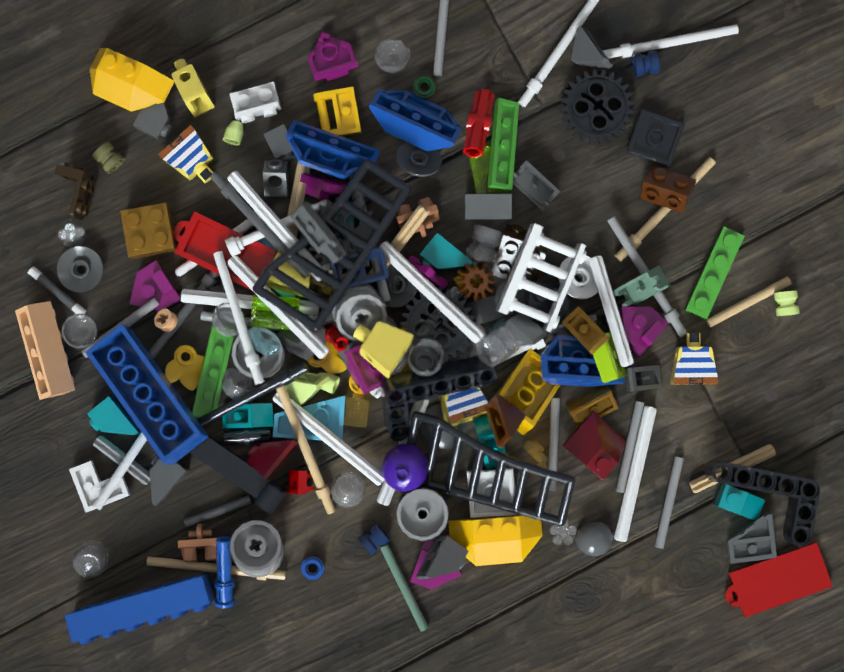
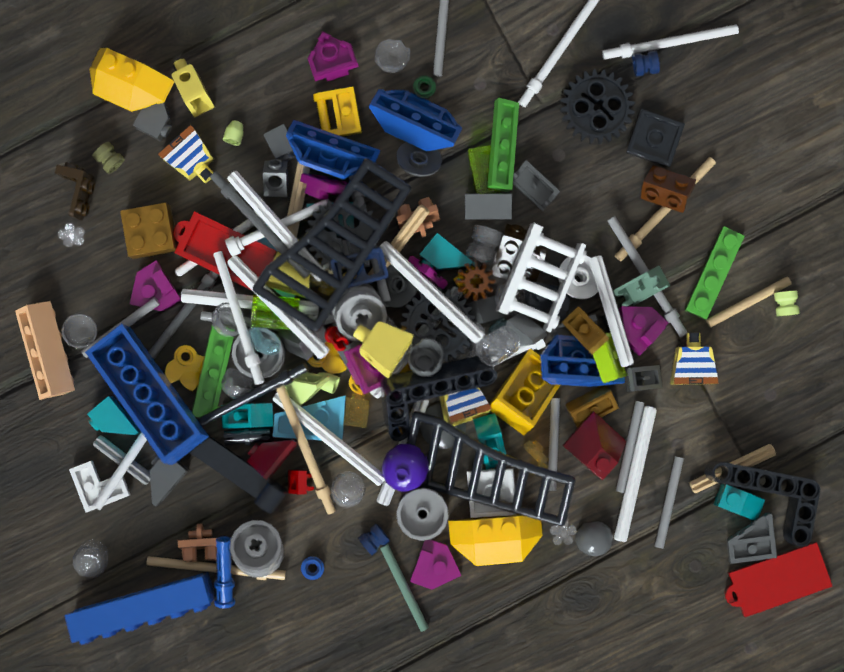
(56, 291): dark grey bar -> none
(71, 261): dark grey dish -> none
(169, 324): light nougat bush -> none
(217, 511): dark grey bar -> none
(255, 102): white bracket -> none
(317, 232): dark grey hinge -> none
(443, 558): dark grey slope -> none
(478, 123): red piece -> none
(503, 418): reddish brown slope -> none
(587, 51): dark grey slope -> none

